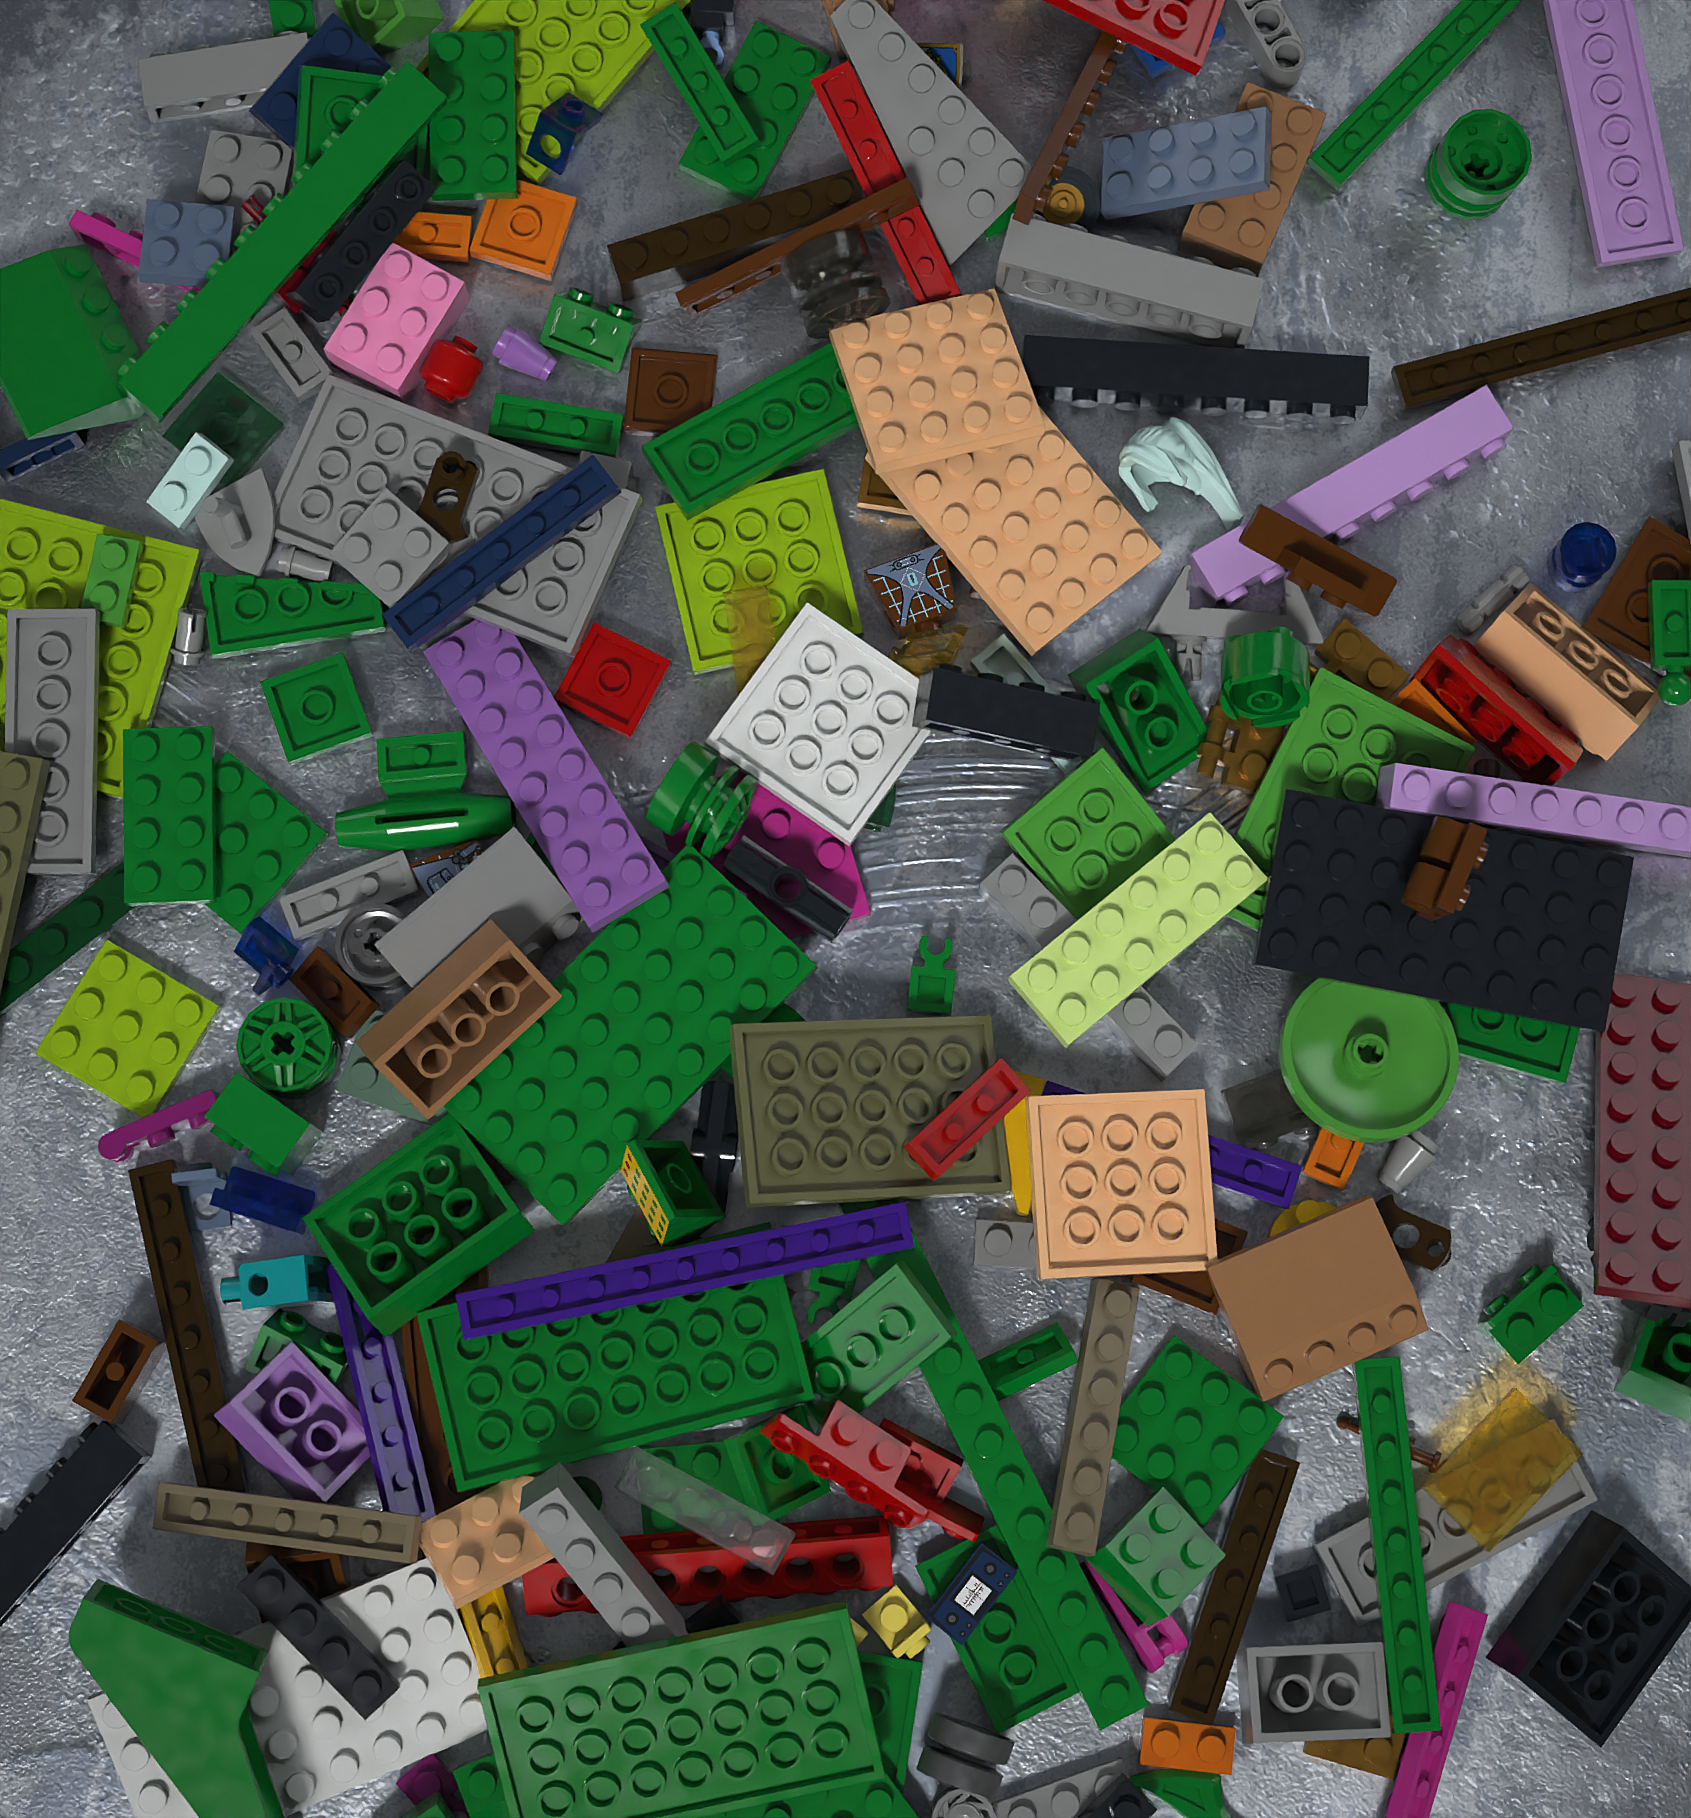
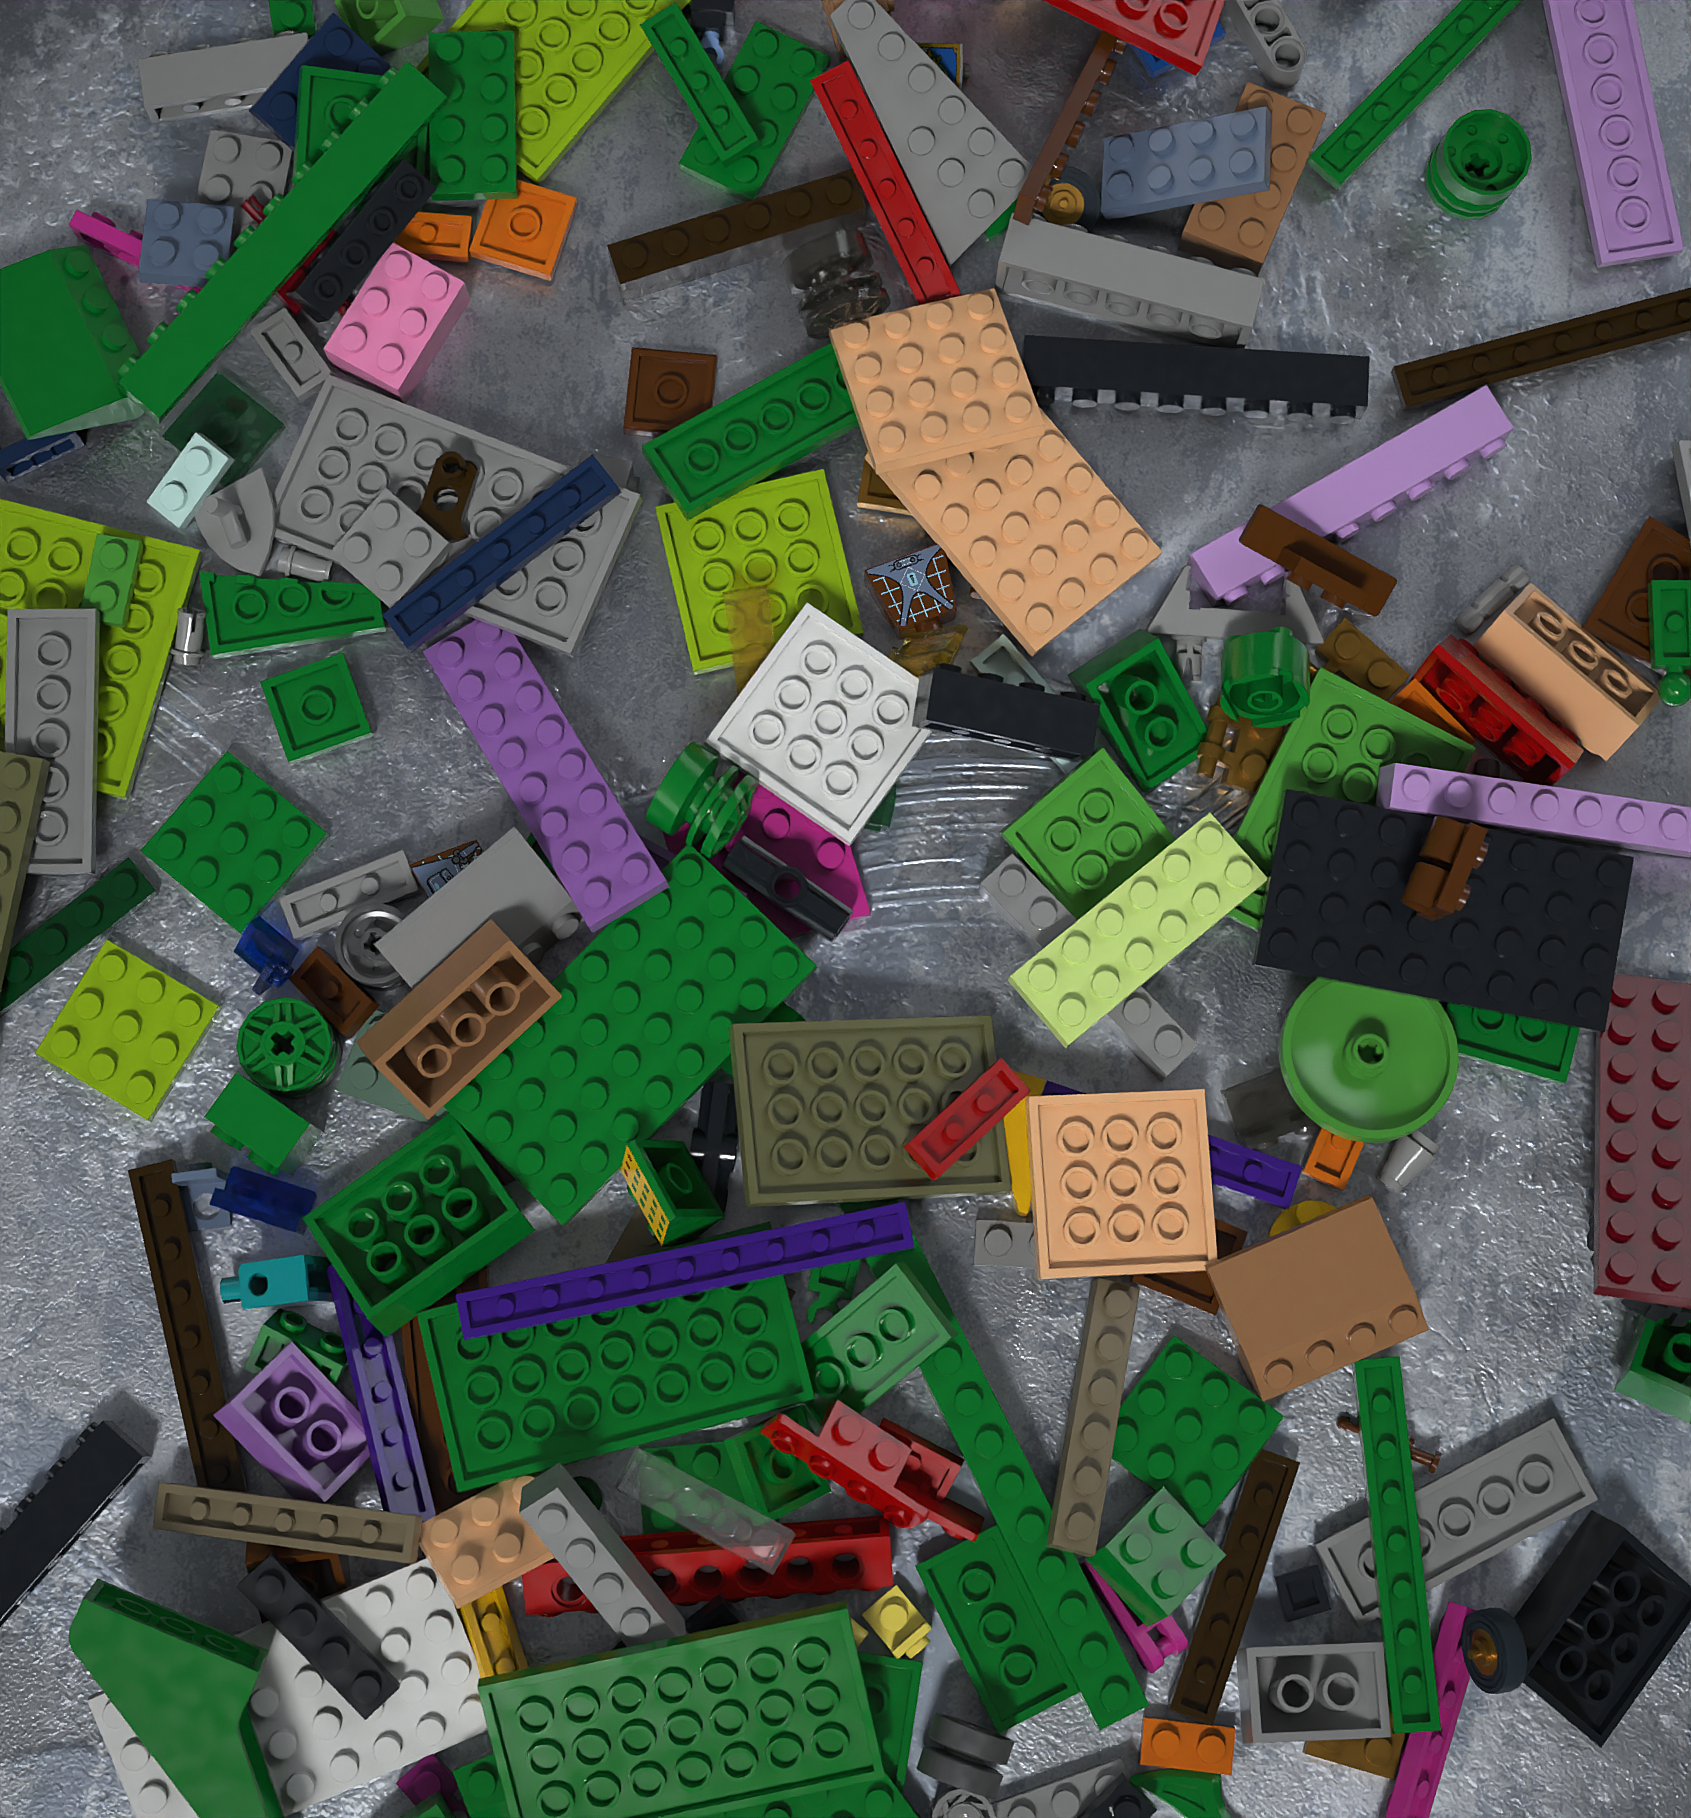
(120, 1372): reddish brown brick -> none
(157, 1128): magenta plate -> none
(169, 816): green plate -> none
(425, 799): green plate -> none
(451, 369): red head -> none
(523, 353): medium lavender cone -> none
(555, 425): green plate -> none
(565, 121): bracket -> none
(589, 329): green bracket -> none
(612, 681): red plate -> none
(766, 263): reddish brown tile -> none
(931, 985): green plate -> none
(971, 1594): tile -> none
(1028, 1361): green plate -> none
(1181, 457): light aqua hair -> none
(1429, 1232): dark brown piece -> none
(1494, 1650): none -> black wheel
(1501, 1469): clear yellow plate -> none
(1530, 1312): green bracket -> none
(1582, 547): clear blue wheel -> none

